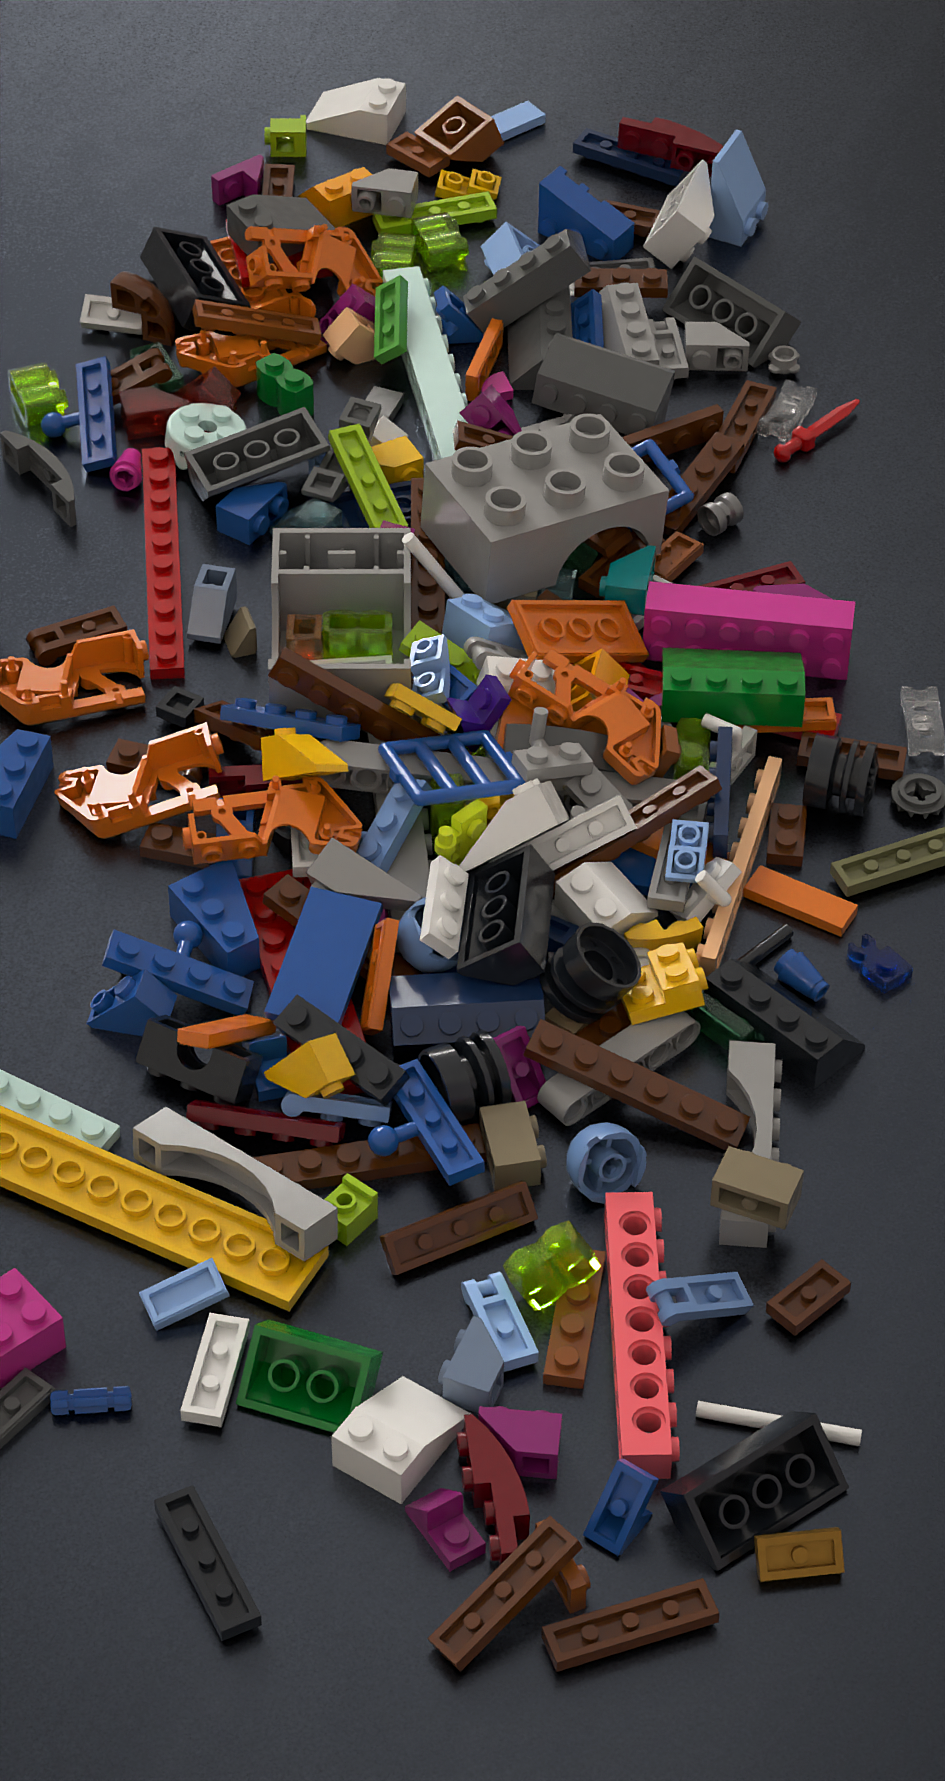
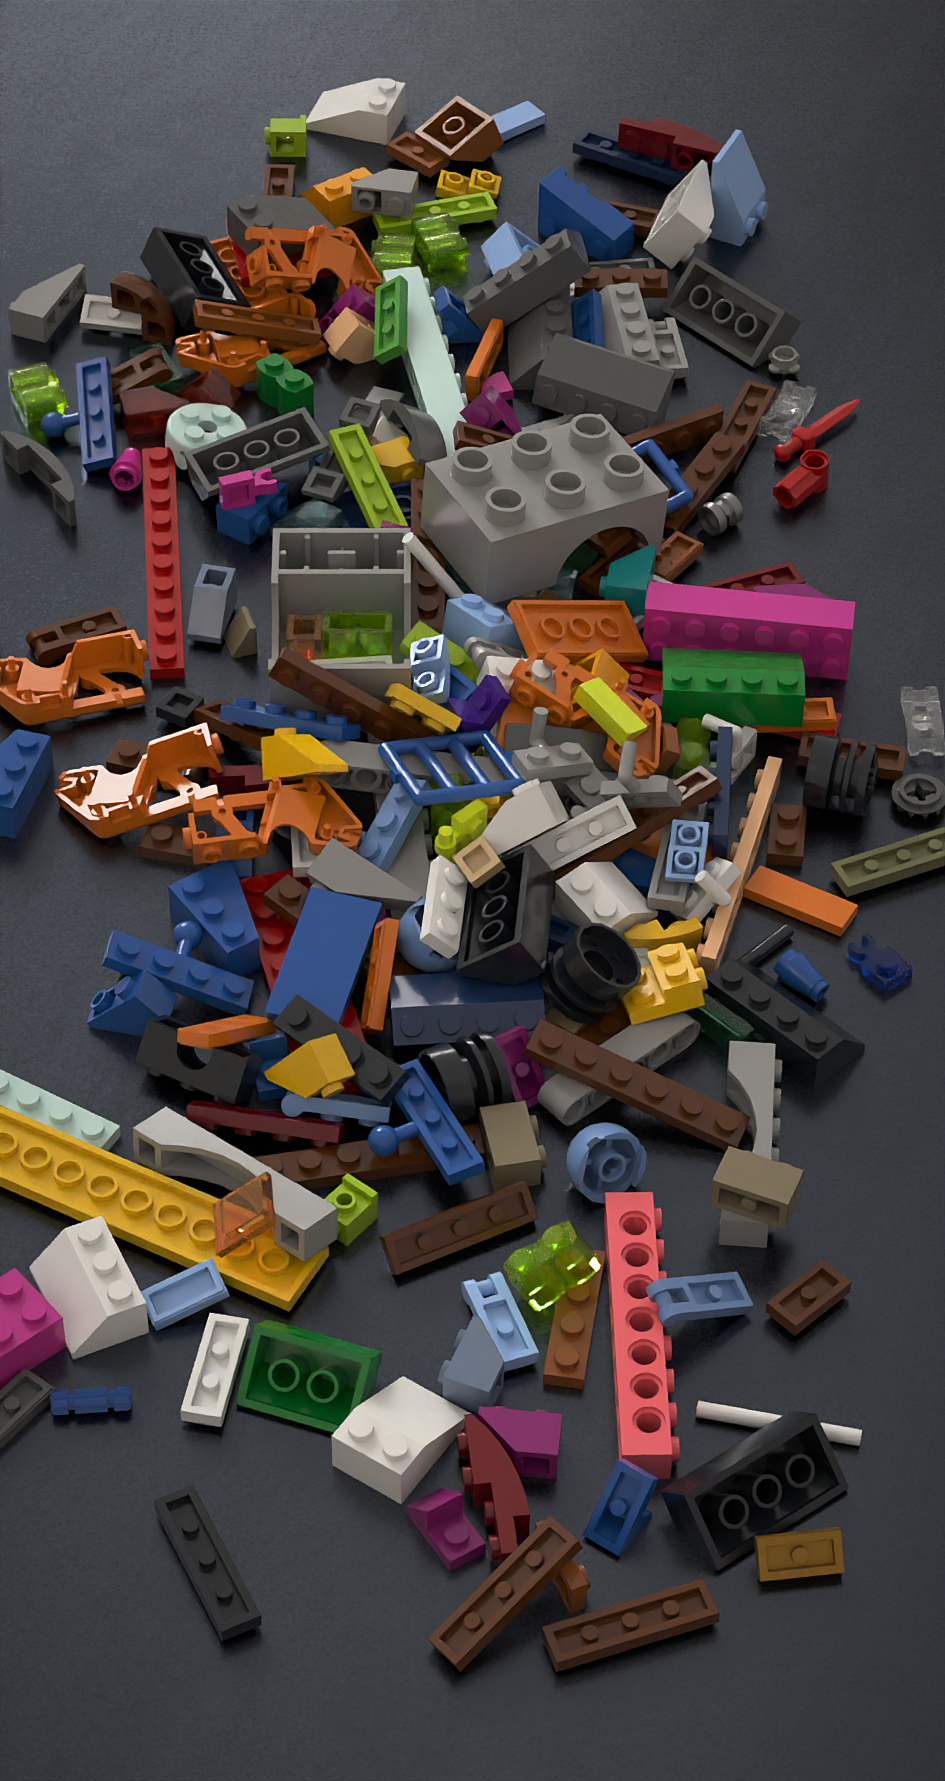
(47, 304): none -> light grey slope
(90, 1288): none -> white slope
(238, 180): magenta slope -> none
(241, 488): none -> dark pink plate
(243, 1214): none -> clear orange piece
(427, 438): none -> dark grey slope
(478, 861): none -> tan plate
(609, 711): none -> neon yellow slope
(640, 793): none -> light grey plate
(714, 348): light grey slope -> none
(807, 478): none -> red piece

